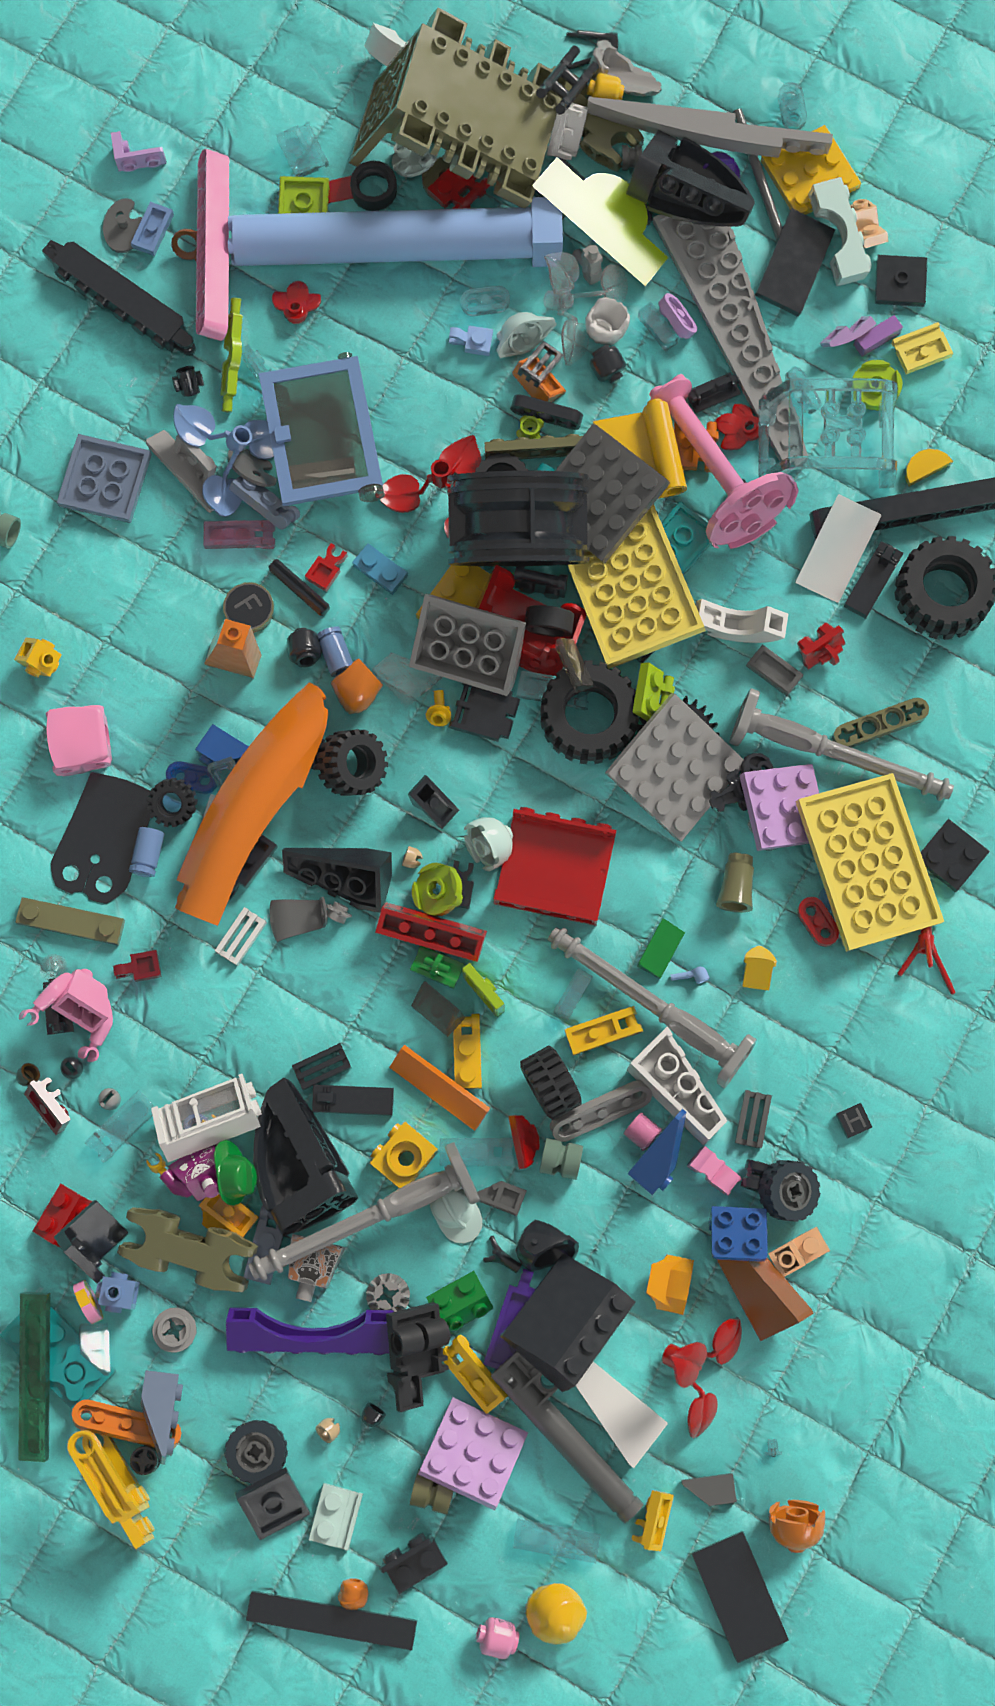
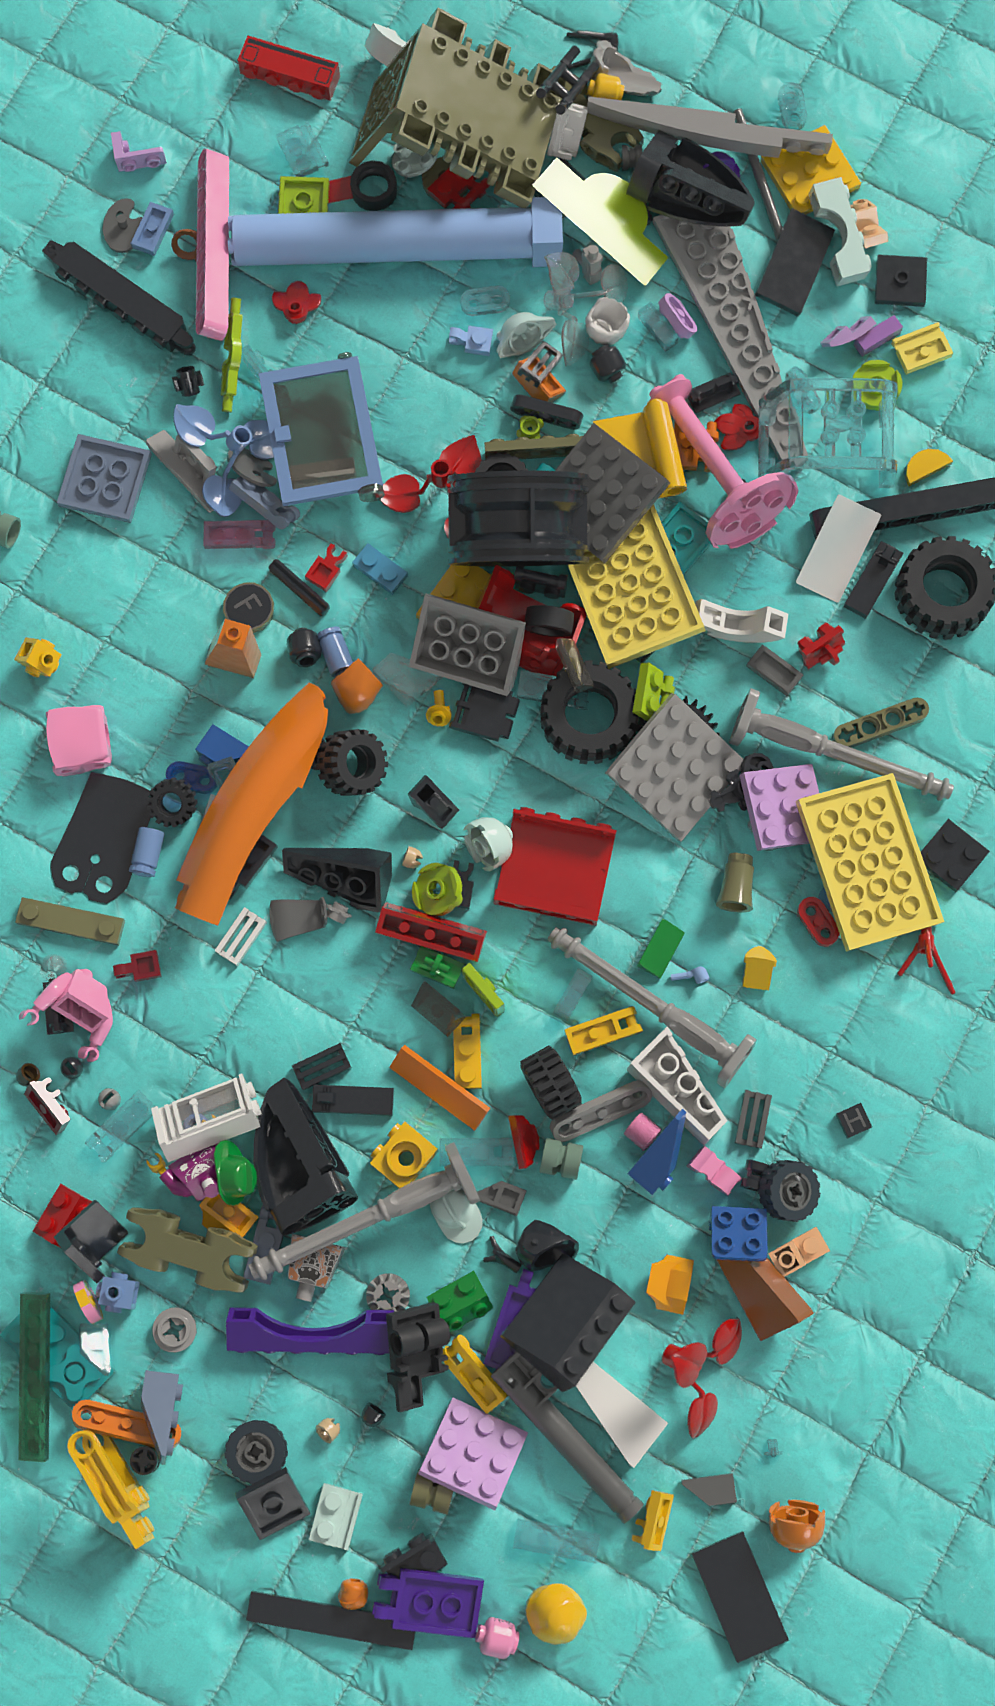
(288, 68): none -> red brick
(431, 1602): none -> dark purple tile

